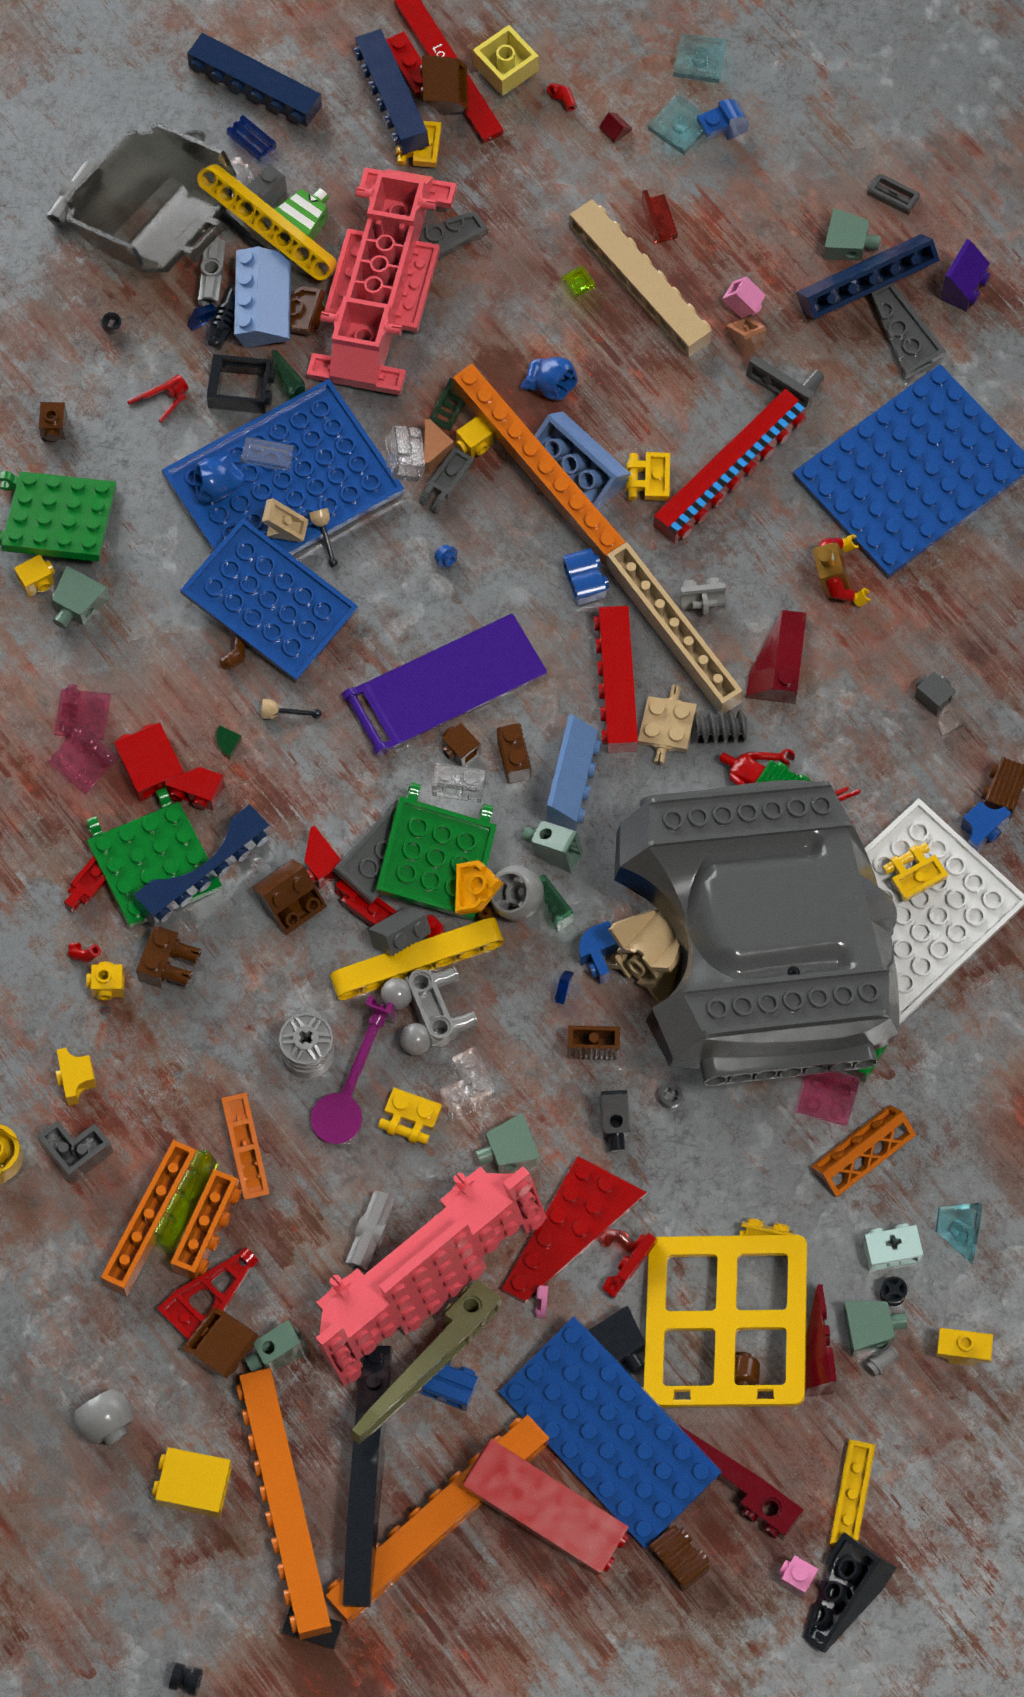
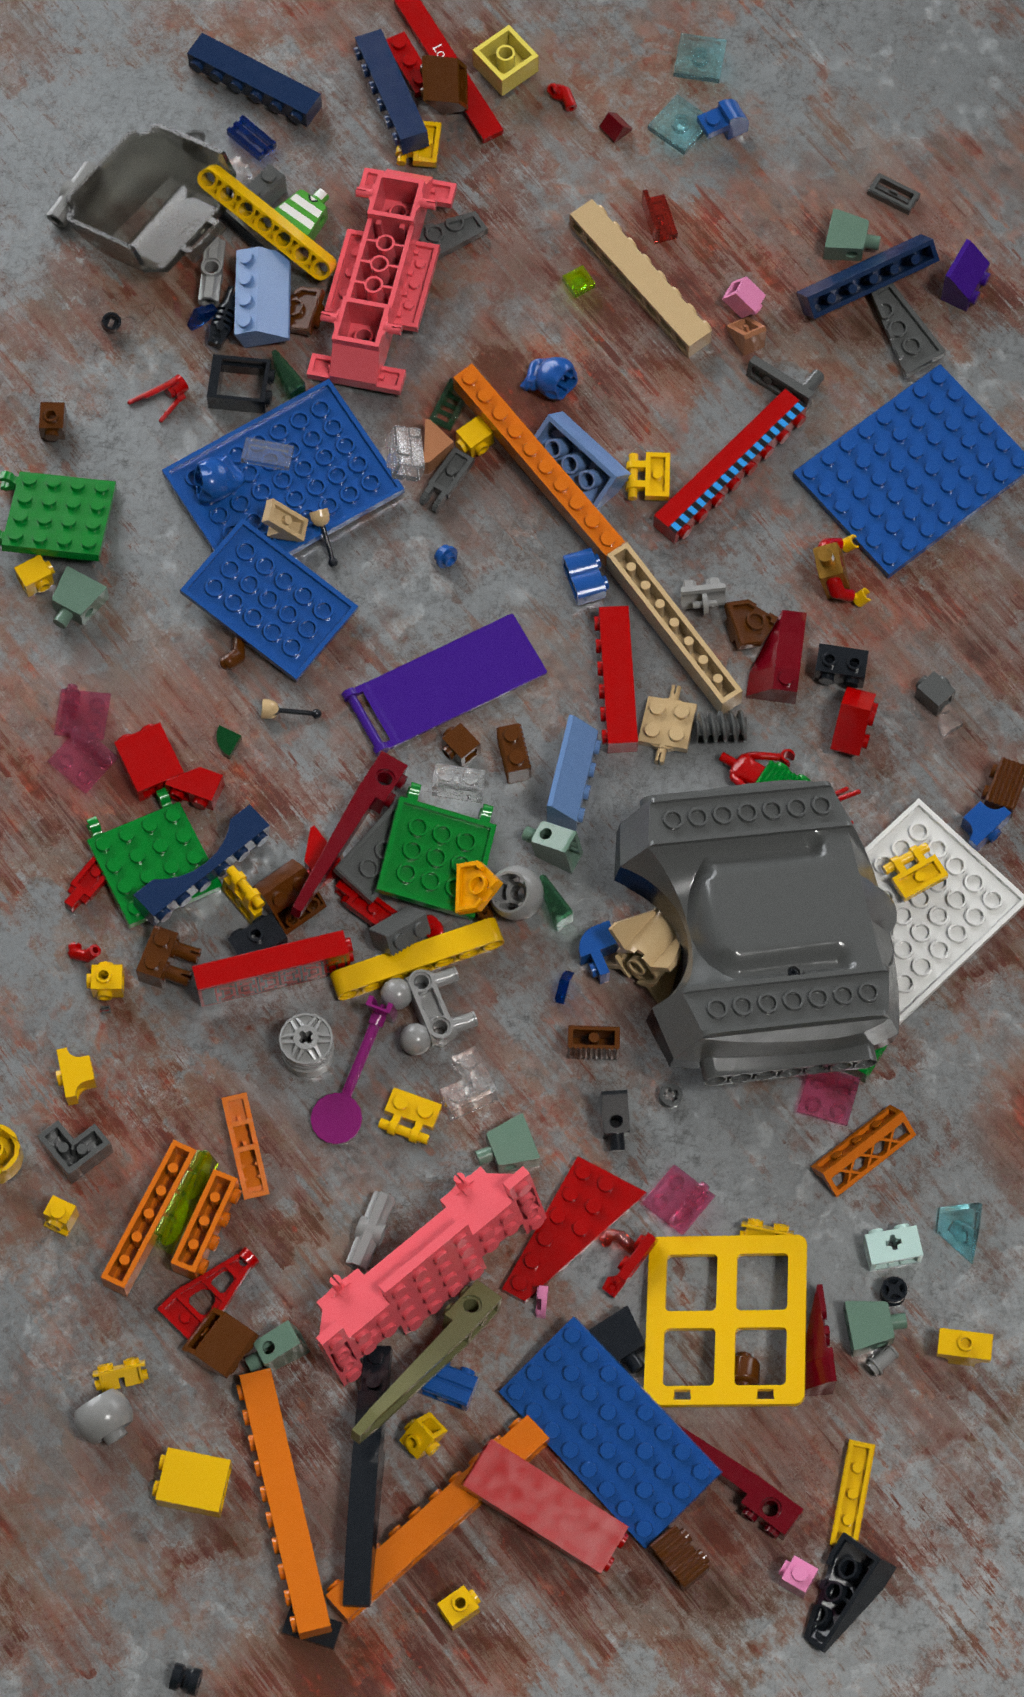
(60, 1216): none -> yellow brick
(110, 1374): none -> yellow hinge
(242, 894): none -> yellow plate
(261, 934): none -> black brick
(272, 968): none -> red brick
(368, 796): none -> dark red piece
(423, 1435): none -> yellow brick
(459, 1607): none -> yellow brick
(679, 1199): none -> clear pink hinge
(747, 623): none -> reddish brown plate
(841, 666): none -> black brick
(854, 716): none -> red brick

